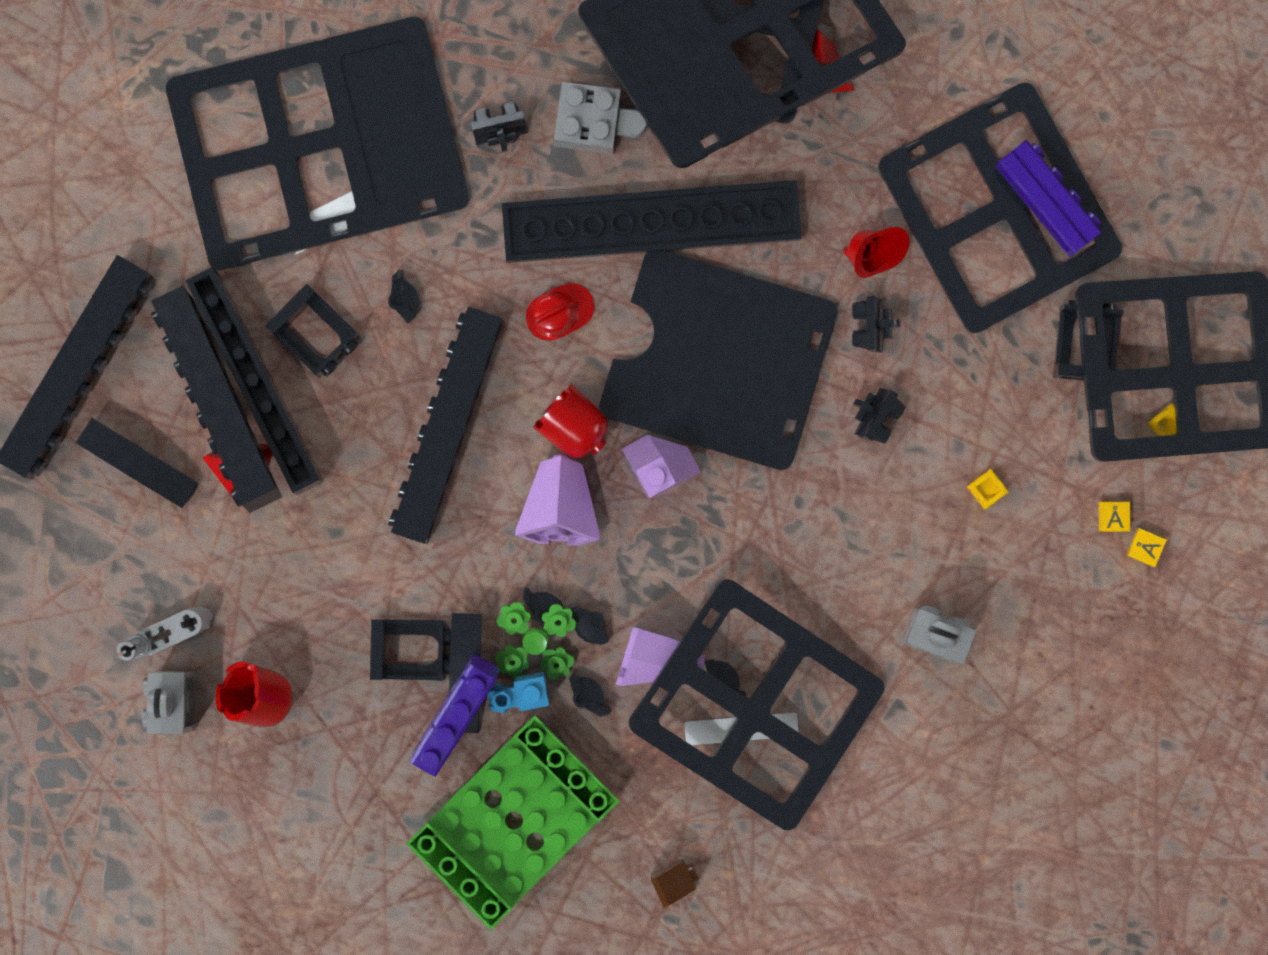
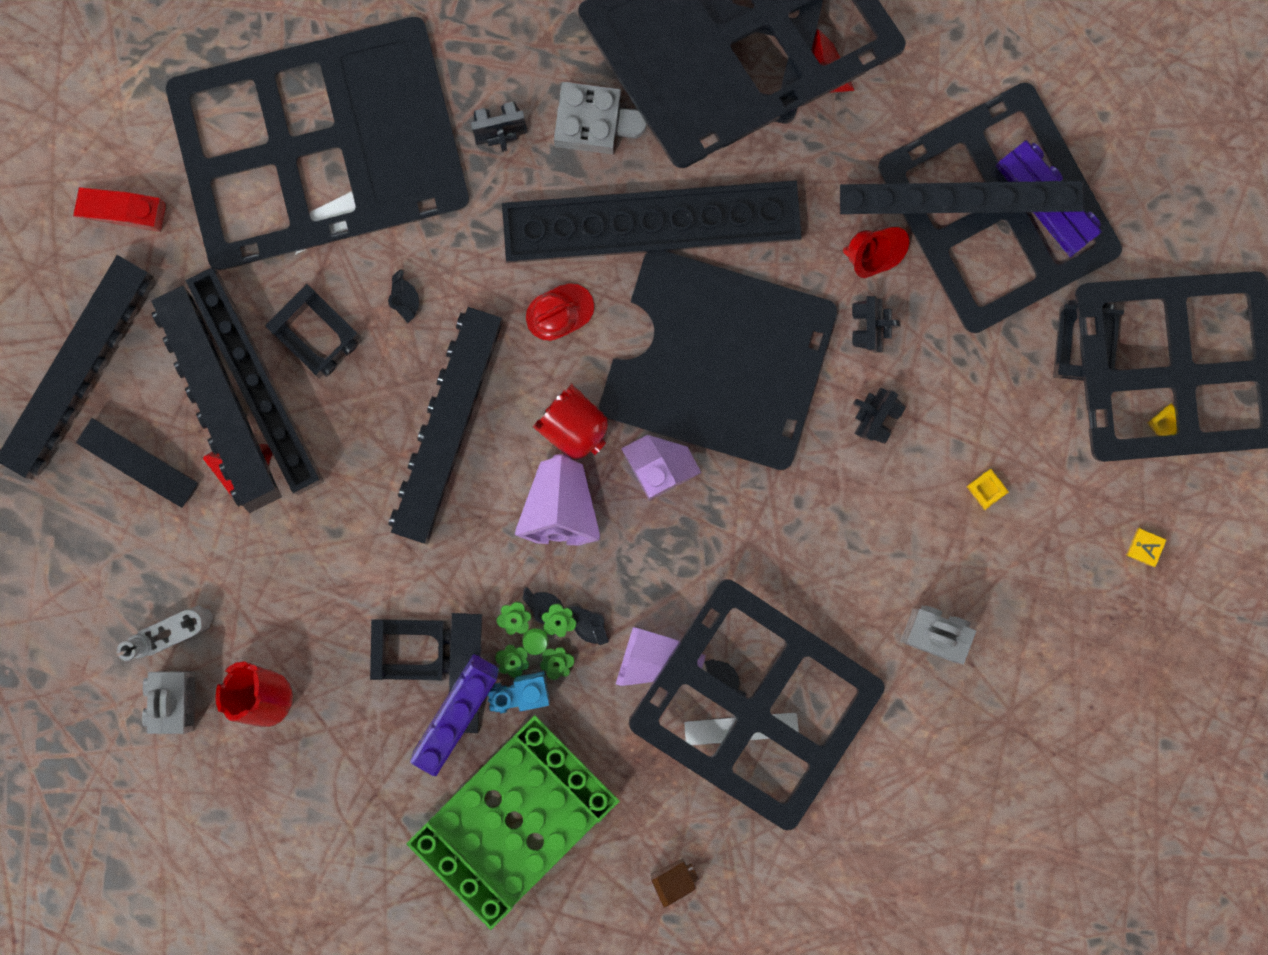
(120, 208): none -> red slope
(588, 696): black piece -> none
(962, 197): none -> black brick
(1114, 516): yellow tile -> none

